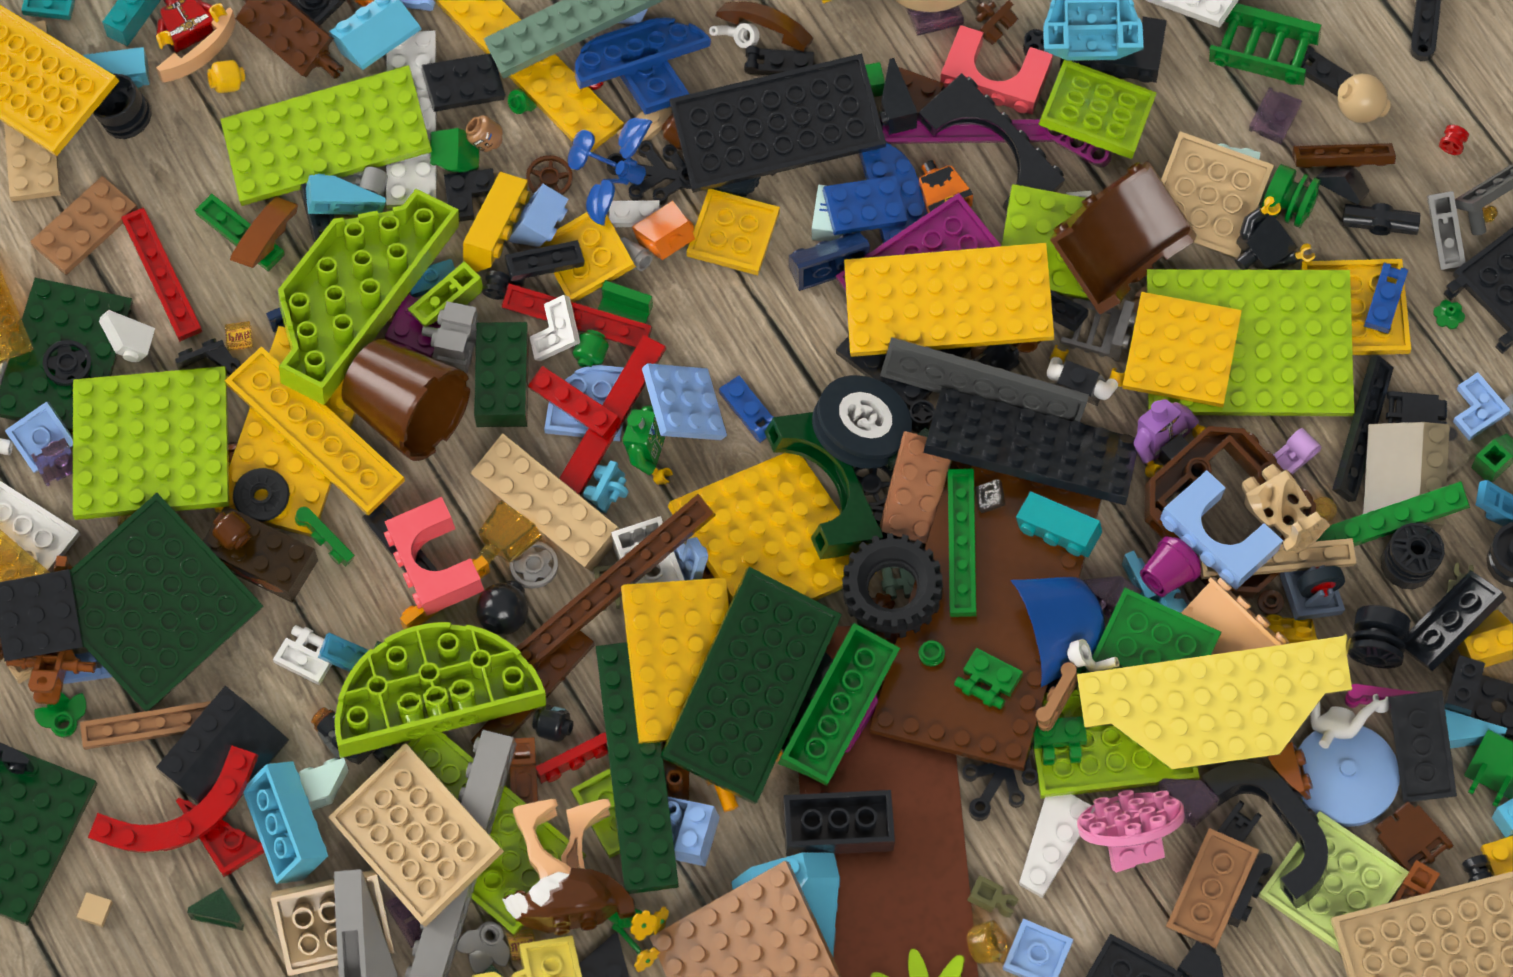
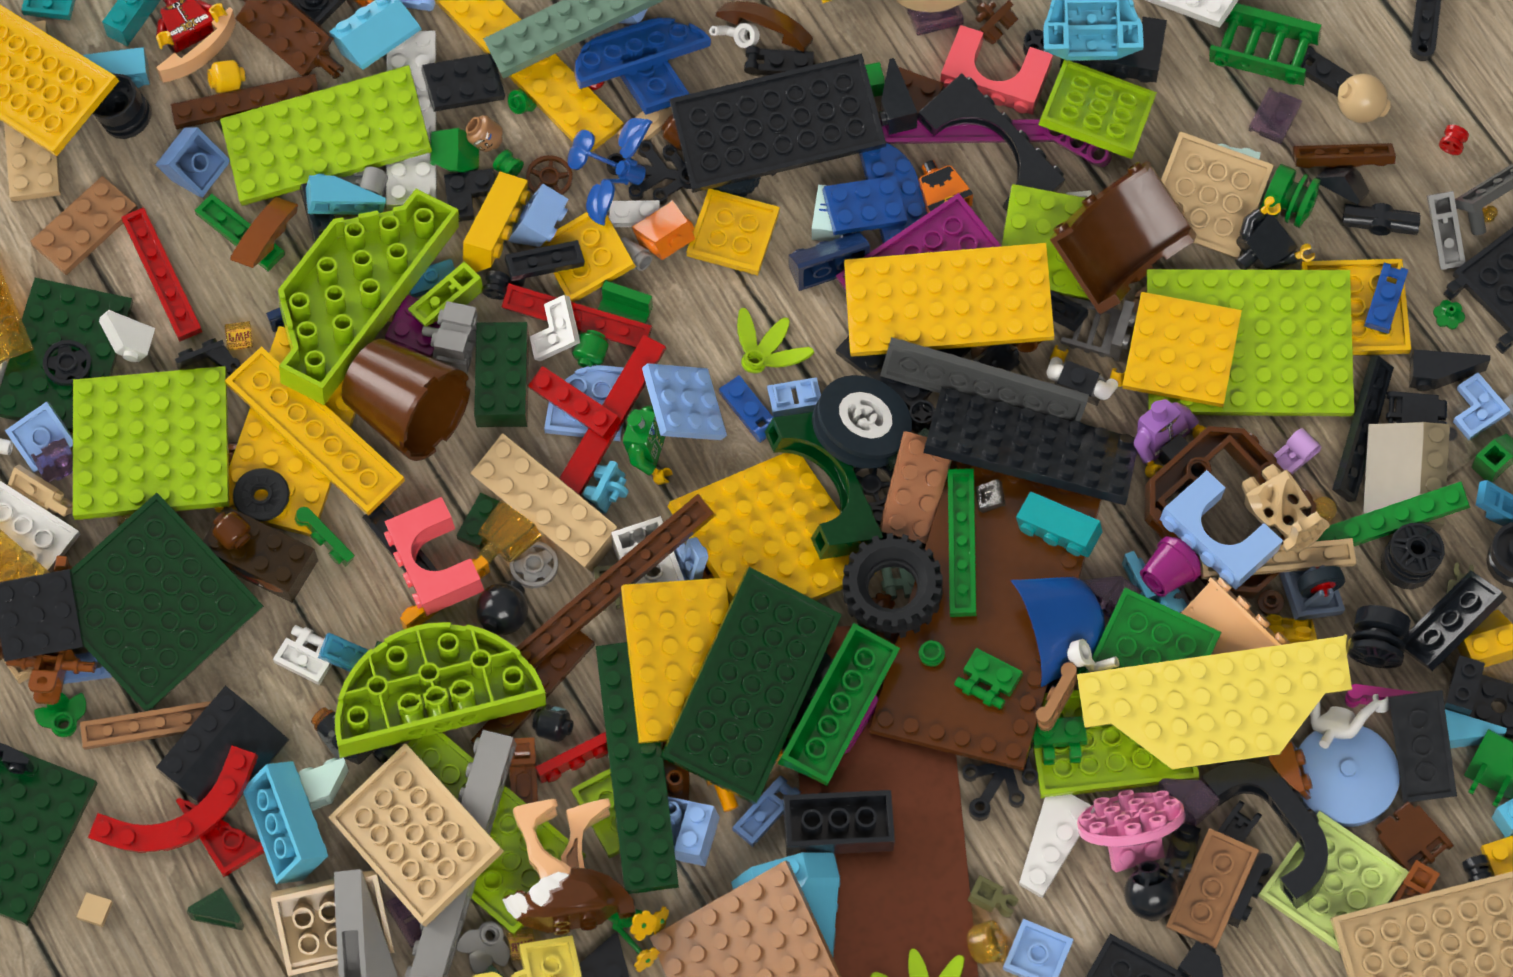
(39, 491): none -> tan hinge
(193, 161): none -> medium blue slope
(222, 105): none -> reddish brown plate
(475, 519): none -> dark green plate
(507, 163): none -> green wheel
(760, 356): none -> lime plant
(763, 813): none -> medium blue plate
(782, 399): none -> light blue piece
(1151, 892): none -> black brick
(1182, 849): none -> black hinge
(1439, 368): none -> black slope

